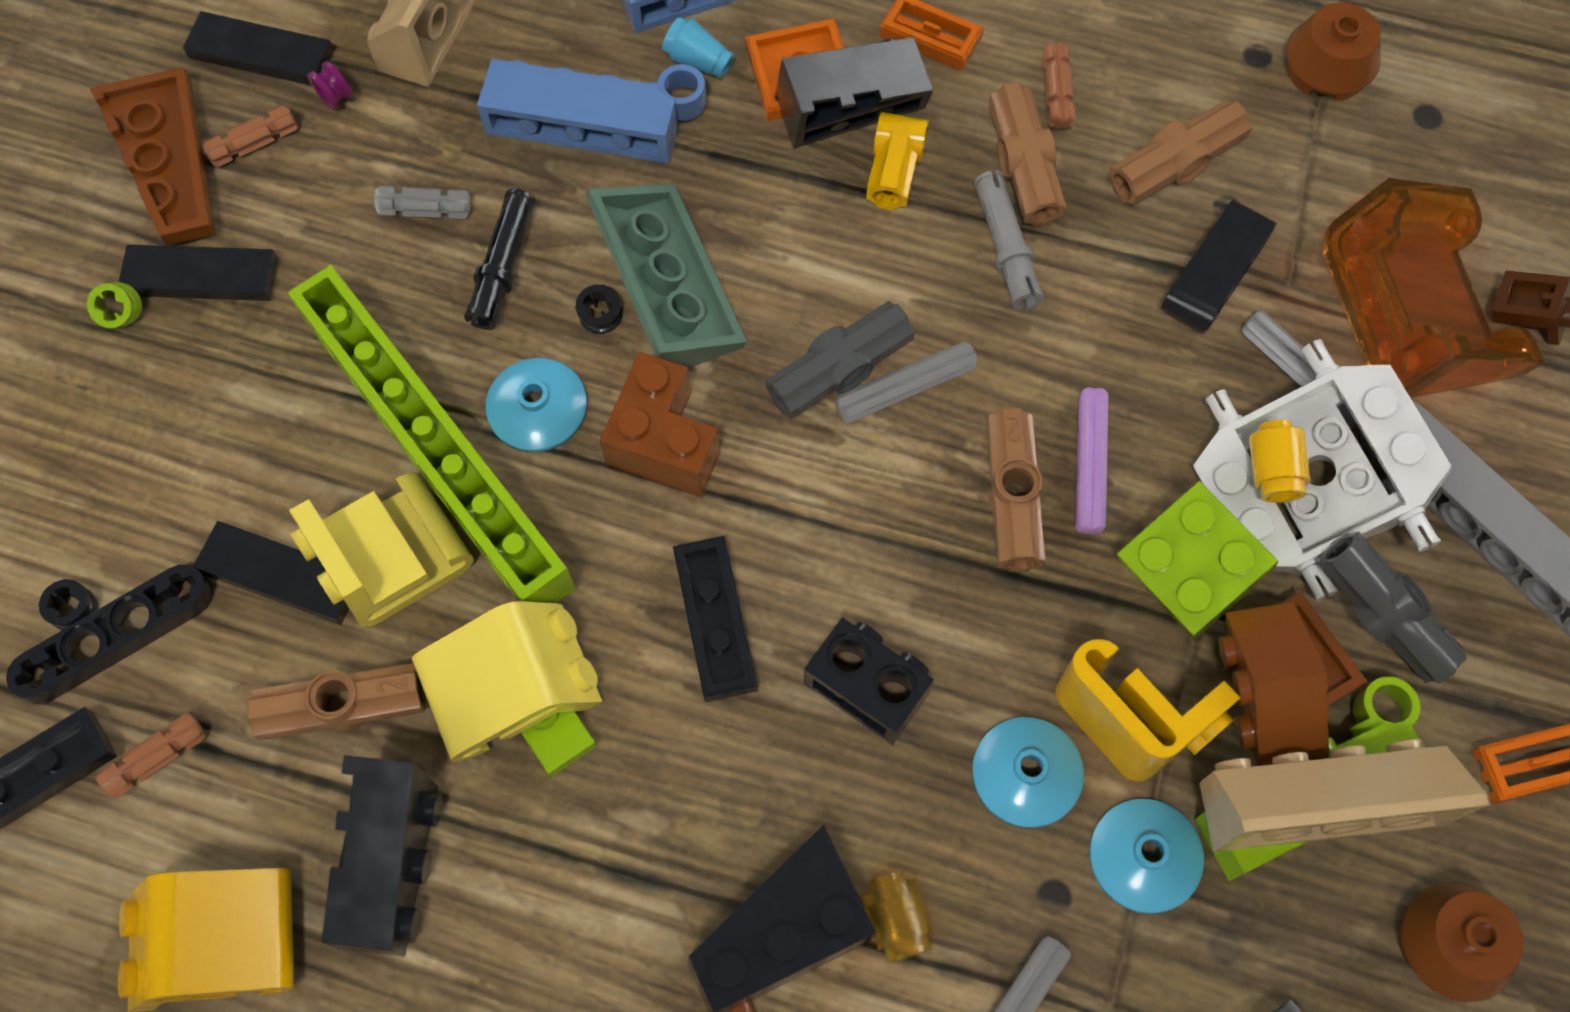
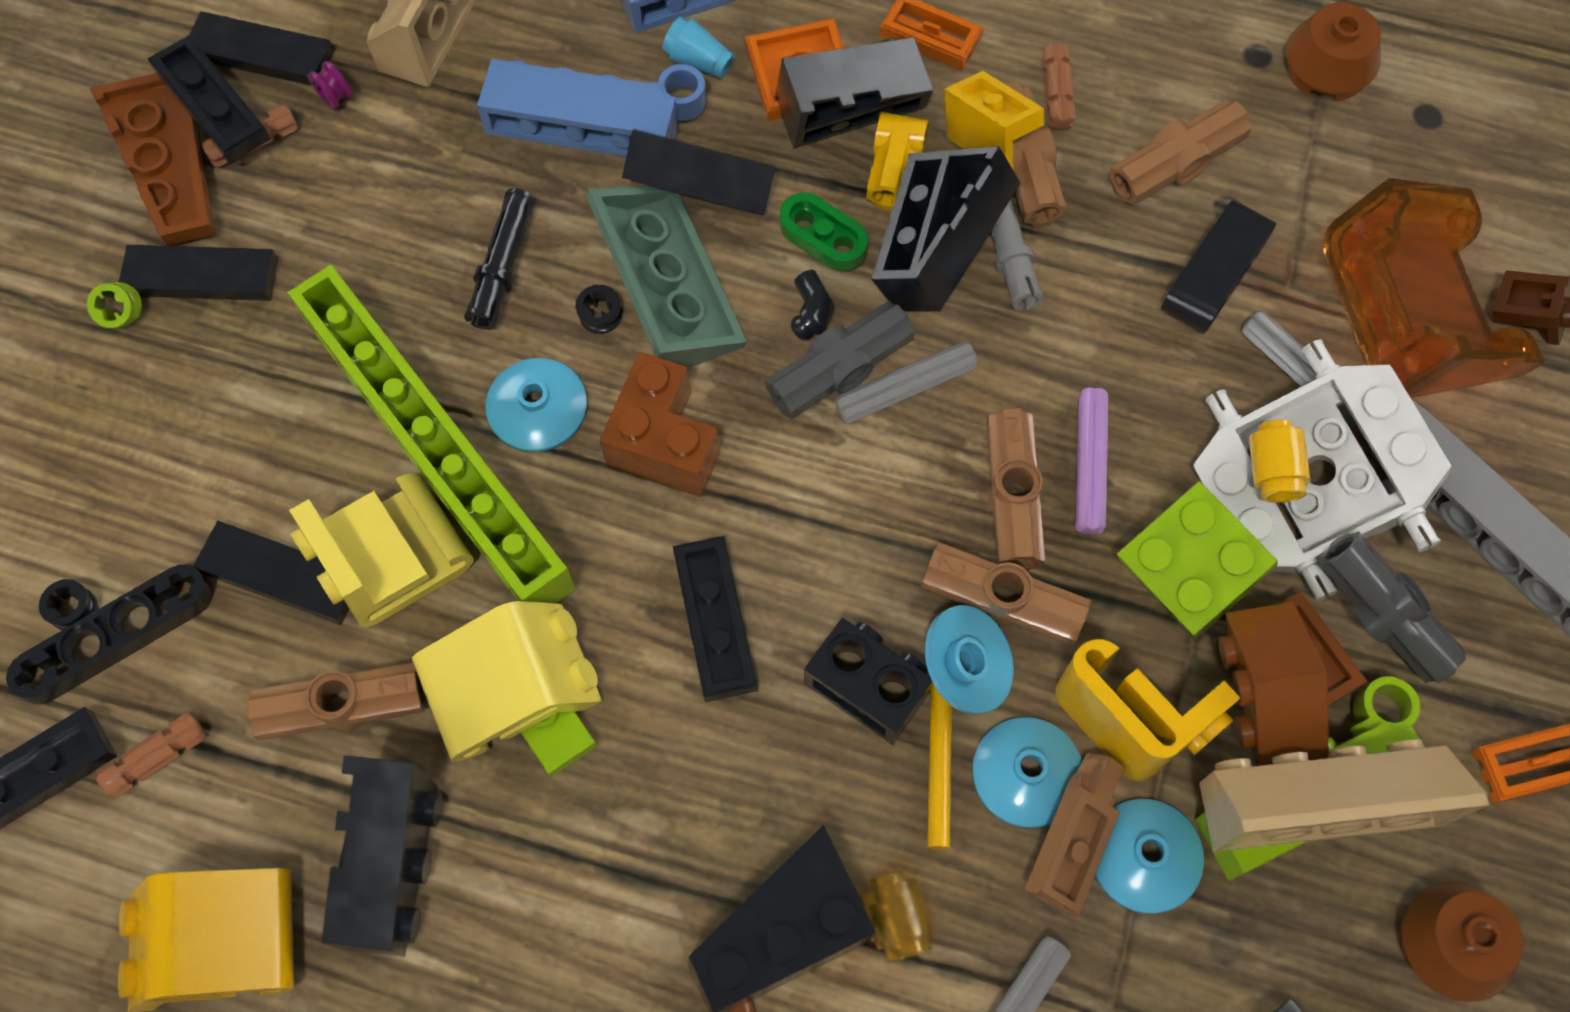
(209, 99): none -> black tile
(422, 202): light grey axle -> none
(698, 171): none -> black tile
(817, 306): none -> black arm
(827, 231): none -> green plate
(939, 772): none -> yellow bar
(940, 223): none -> black wedge
(969, 659): none -> medium azure dish
(989, 114): none -> yellow panel
(1038, 606): none -> medium nougat piece
(1077, 836): none -> medium nougat hinge

